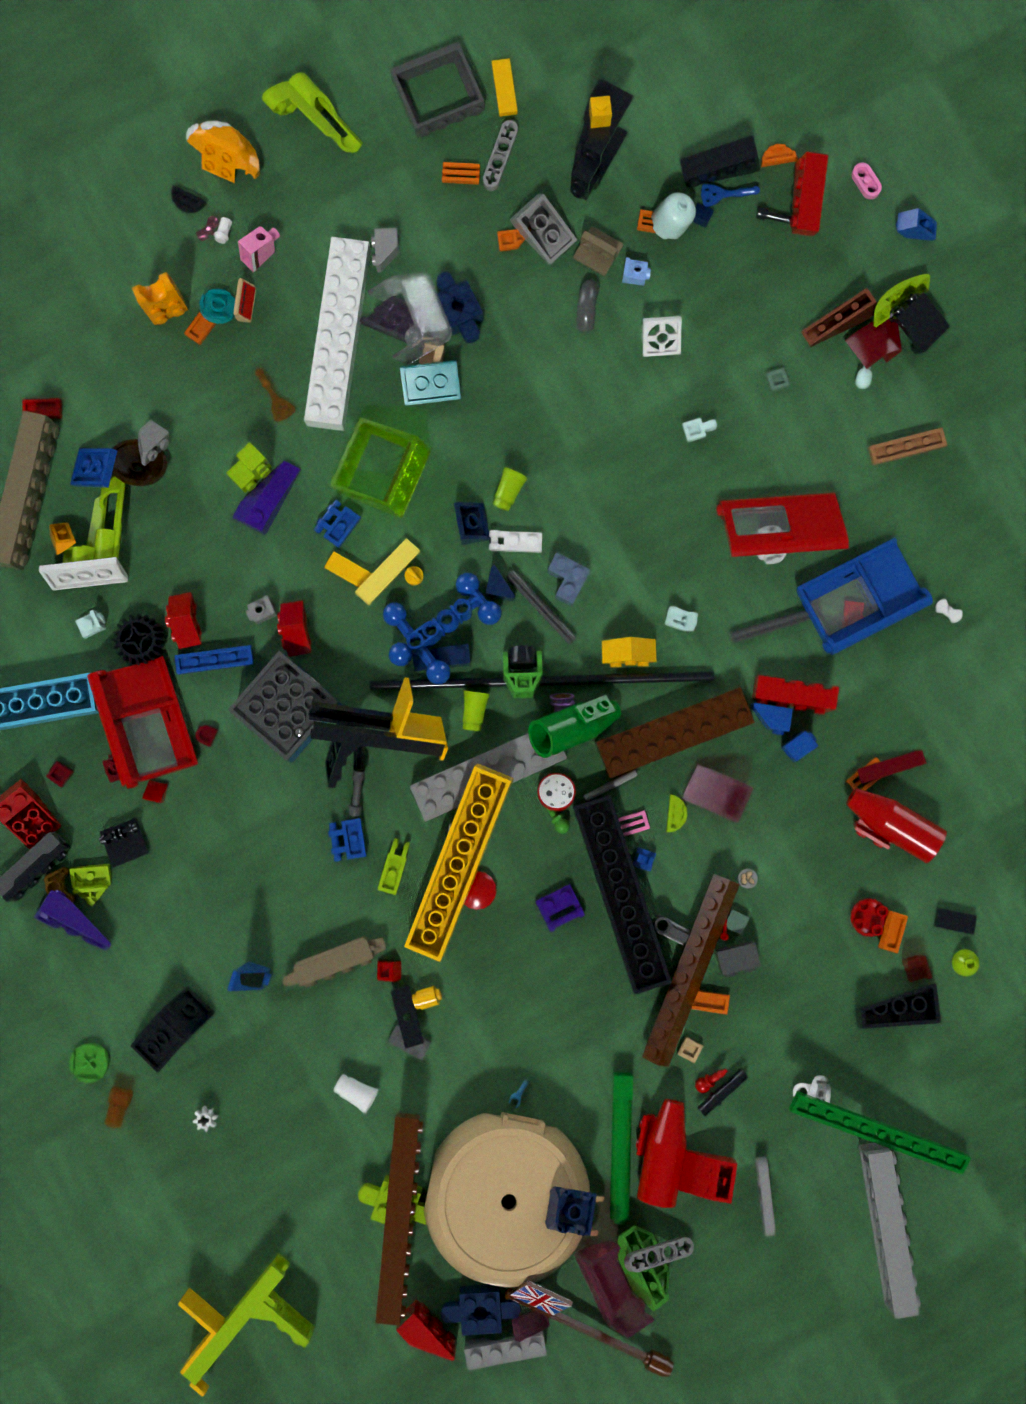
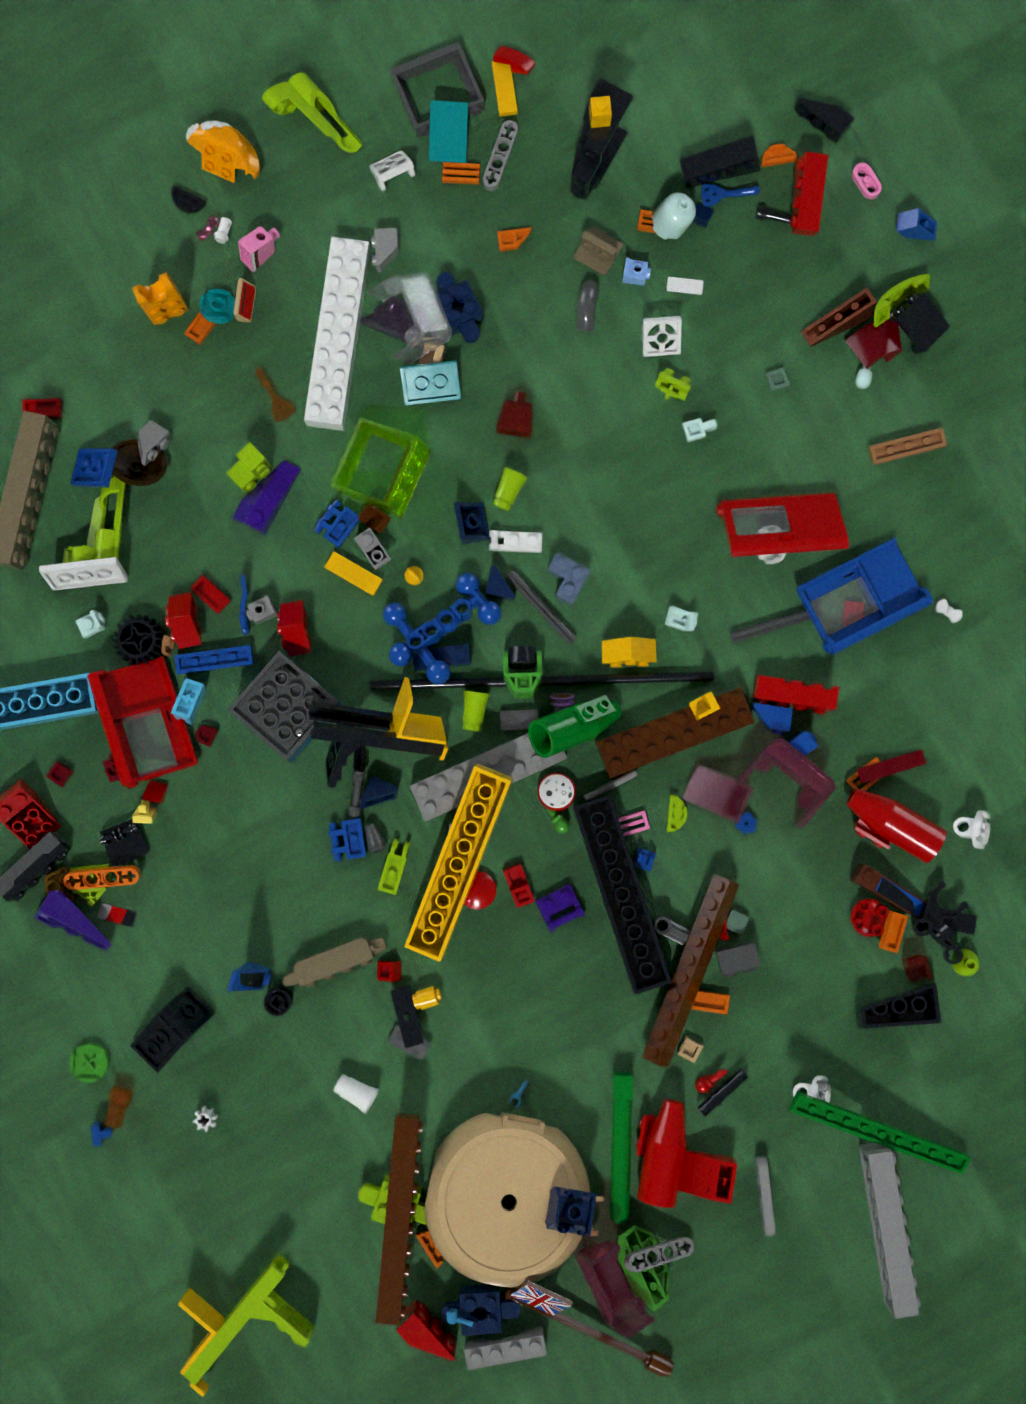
(61, 536): light orange slope -> none
(99, 1133): none -> blue tile
(101, 874): none -> orange beam
(117, 915): none -> sticker
(144, 813): none -> light yellow tile
(167, 646): none -> medium nougat tile
(189, 701): none -> medium azure hinge
(210, 594): none -> red tile
(243, 616): none -> blue piece
(278, 1001): none -> black wheel
(372, 549): none -> light grey slope
(373, 518): none -> reddish brown panel
(374, 839): none -> dark grey cone
(377, 792): none -> dark blue slope
(387, 572): light yellow tile -> none
(393, 169): none -> white piece
(430, 1248): none -> orange tile
(448, 131): none -> teal tile
(452, 1318): none -> dark azure hand
(516, 417): none -> clear red torso
(517, 719): none -> flat silver tile
(518, 61): none -> red slope
(518, 885): none -> red slope
(529, 1324): clear pink tile -> none
(549, 232): light grey slope -> none
(673, 386): none -> lime hips
(685, 285): none -> white sticker
(704, 705): none -> yellow panel
(747, 878): tile -> none
(750, 827): none -> blue plant
(815, 783): none -> clear pink windscreen
(827, 118): none -> black slope
(888, 890): none -> slope
(936, 928): none -> black piece
(978, 829): none -> white tile

